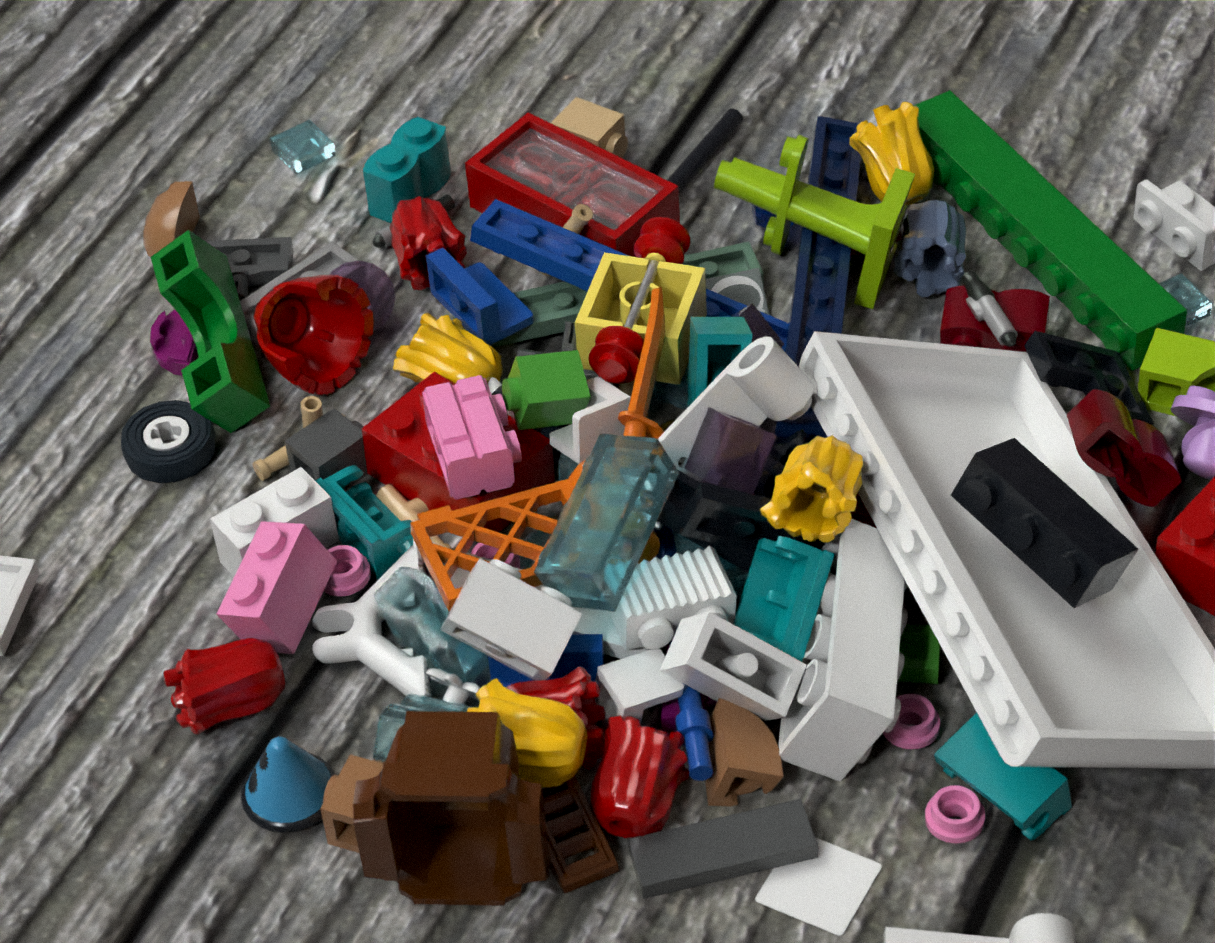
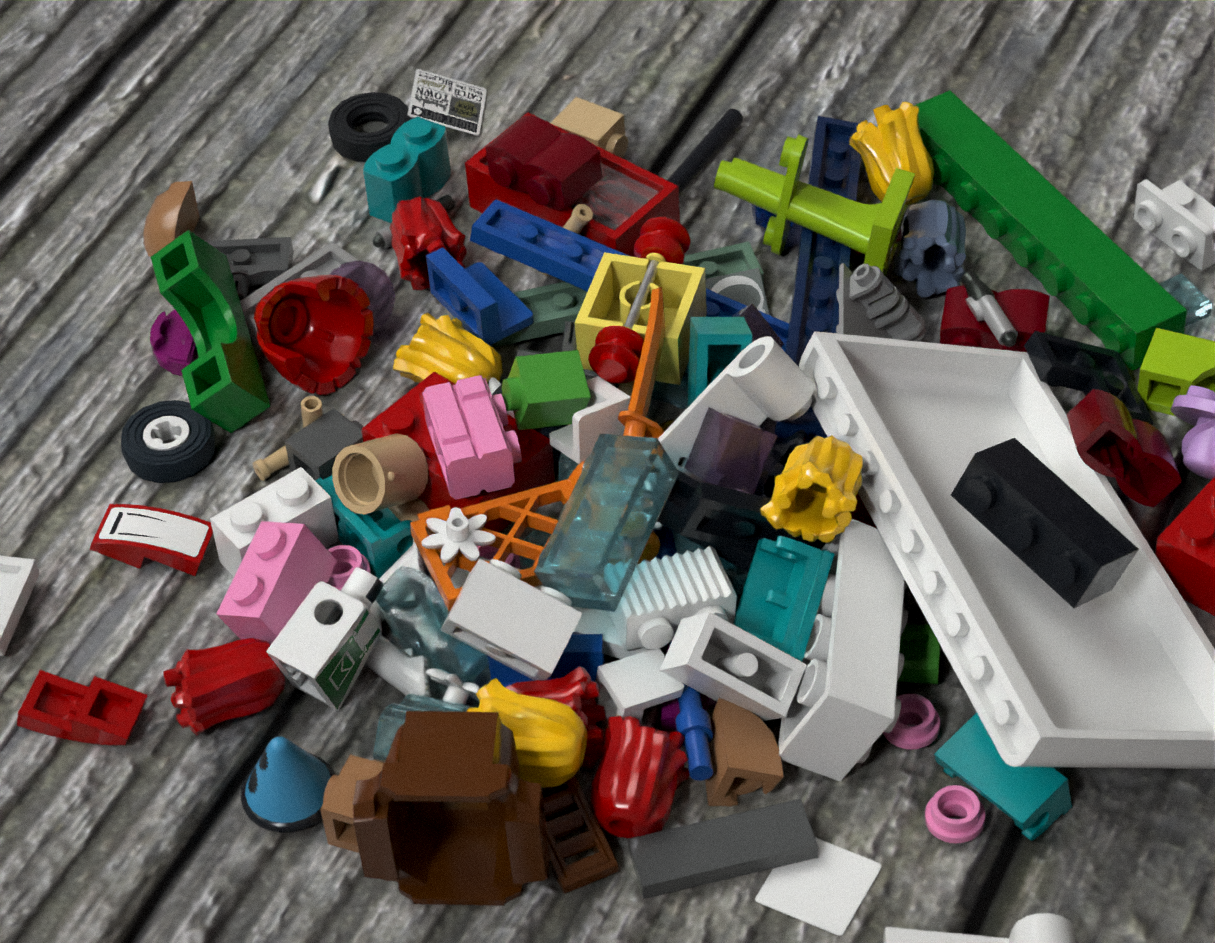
(71, 711): none -> red slope
(162, 535): none -> slope
(302, 146): clear light blue tile -> none
(330, 638): none -> white torso
(363, 109): none -> black tyre
(380, 473): none -> tan piece
(447, 102): none -> sticker
(458, 534): none -> white plant
(544, 162): none -> dark red brick
(874, 306): none -> light grey hinge

